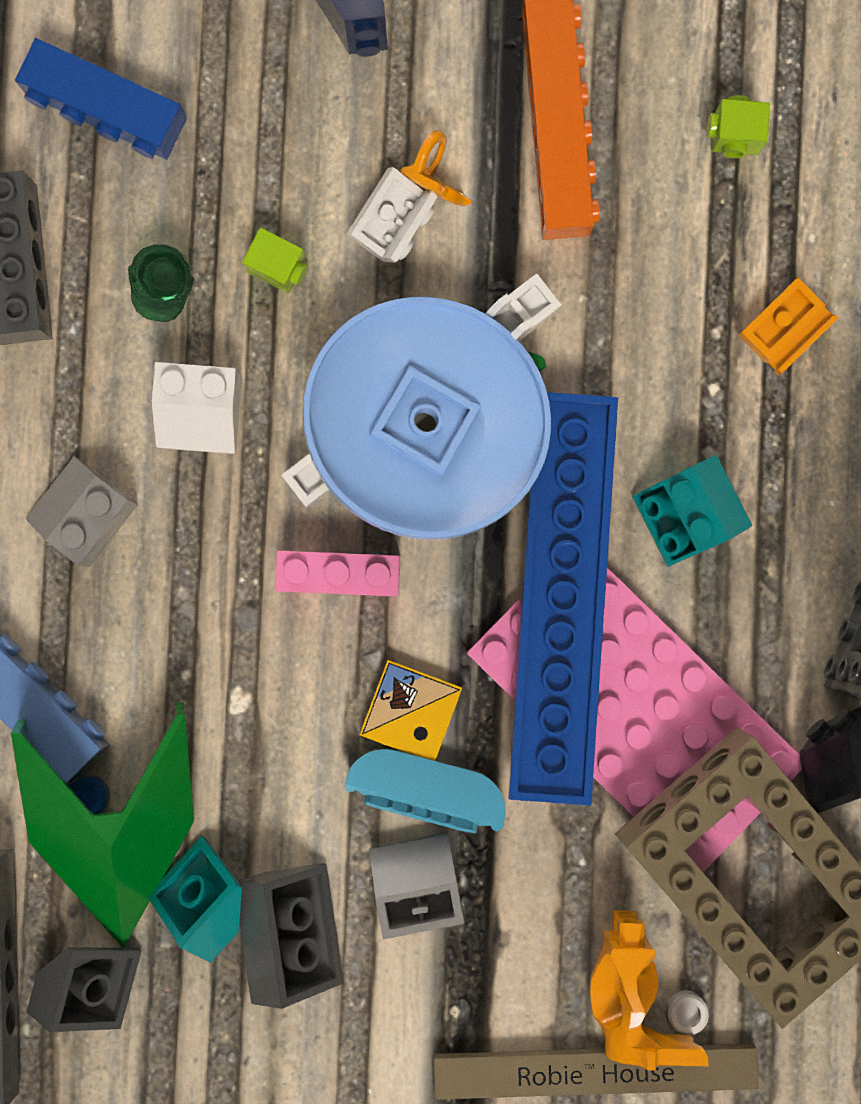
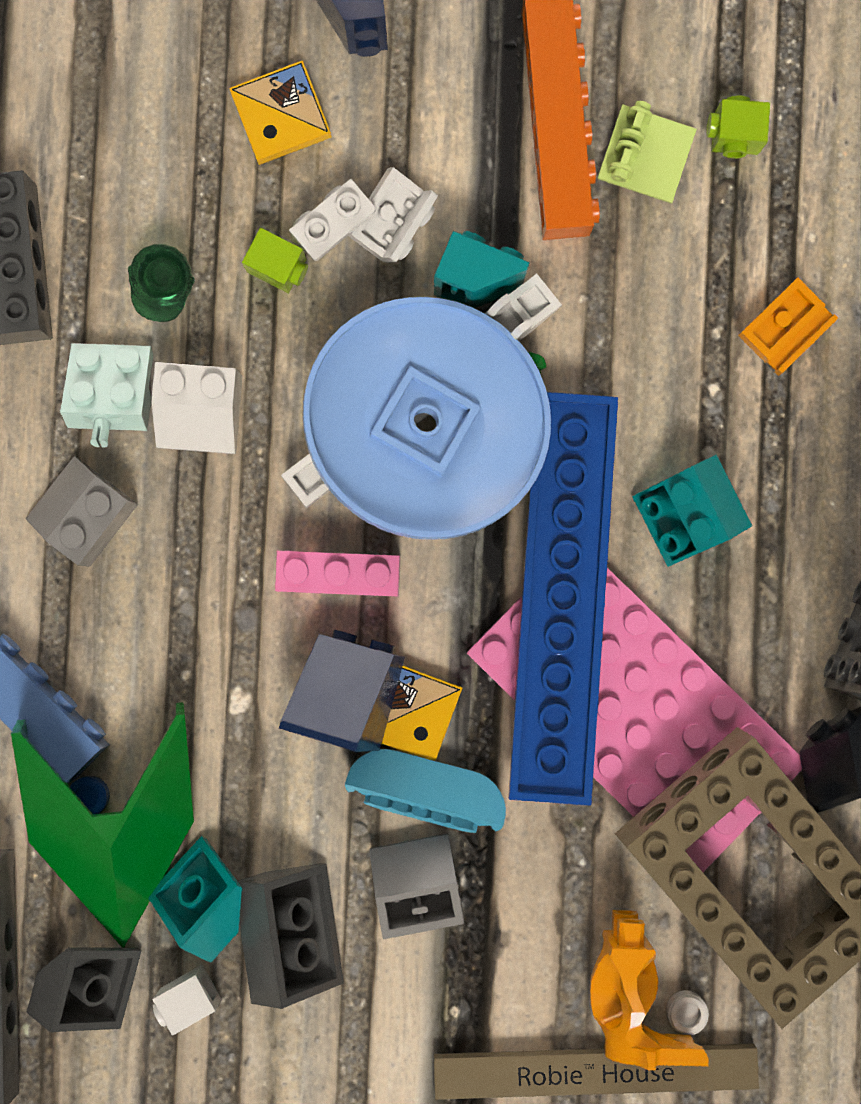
(100, 99): blue brick -> none
(107, 389): none -> light aqua plate
(186, 1000): none -> white brick
(280, 112): none -> tile
(331, 220): none -> white bracket
(345, 692): none -> slope
(425, 177): light orange piece -> none
(477, 272): none -> teal slope
(646, 152): none -> yellowish green hinge

